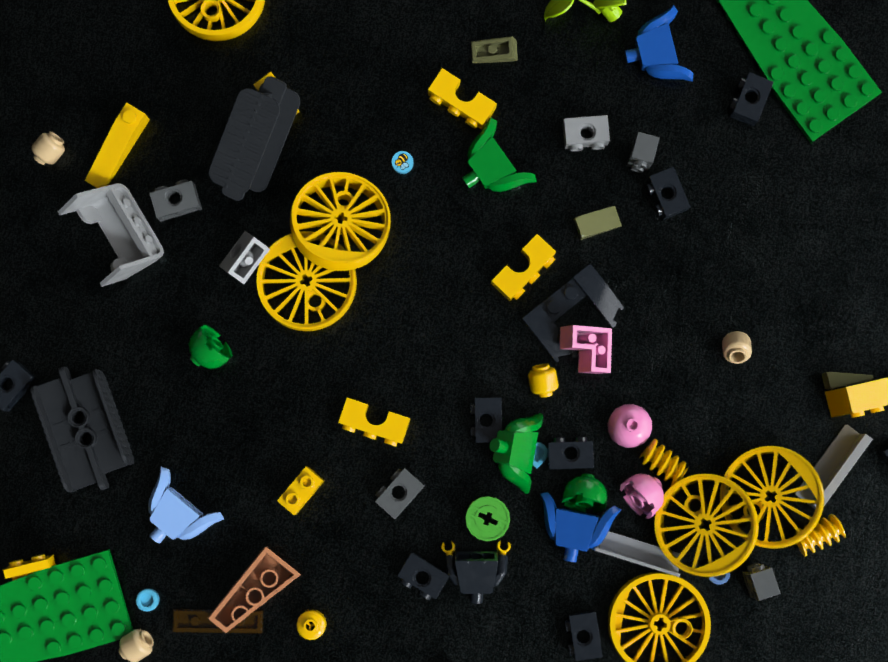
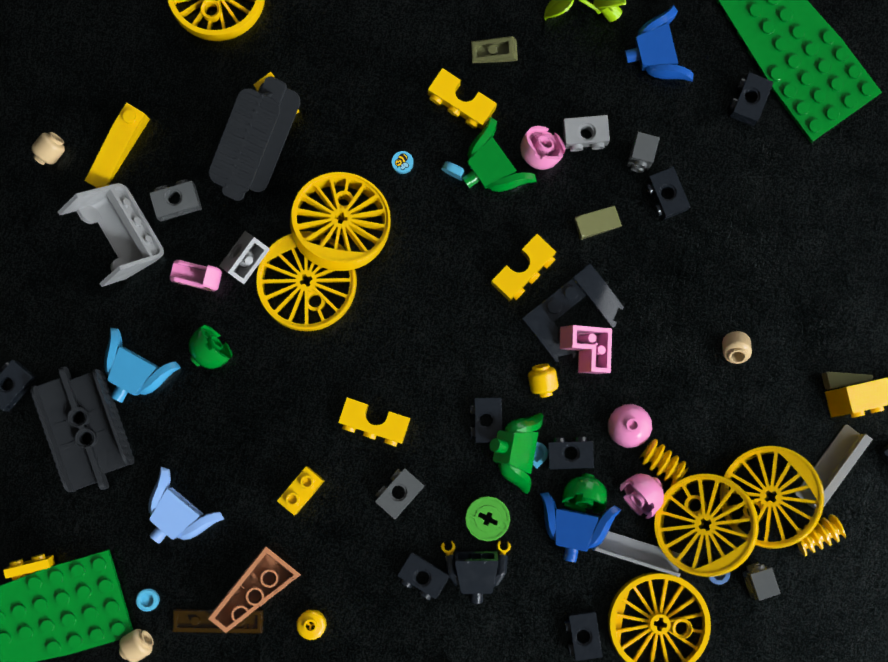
(131, 371): none -> dark azure torso
(196, 275): none -> bright pink animal
(453, 170): none -> medium azure tile
(542, 148): none -> bright pink cylinder

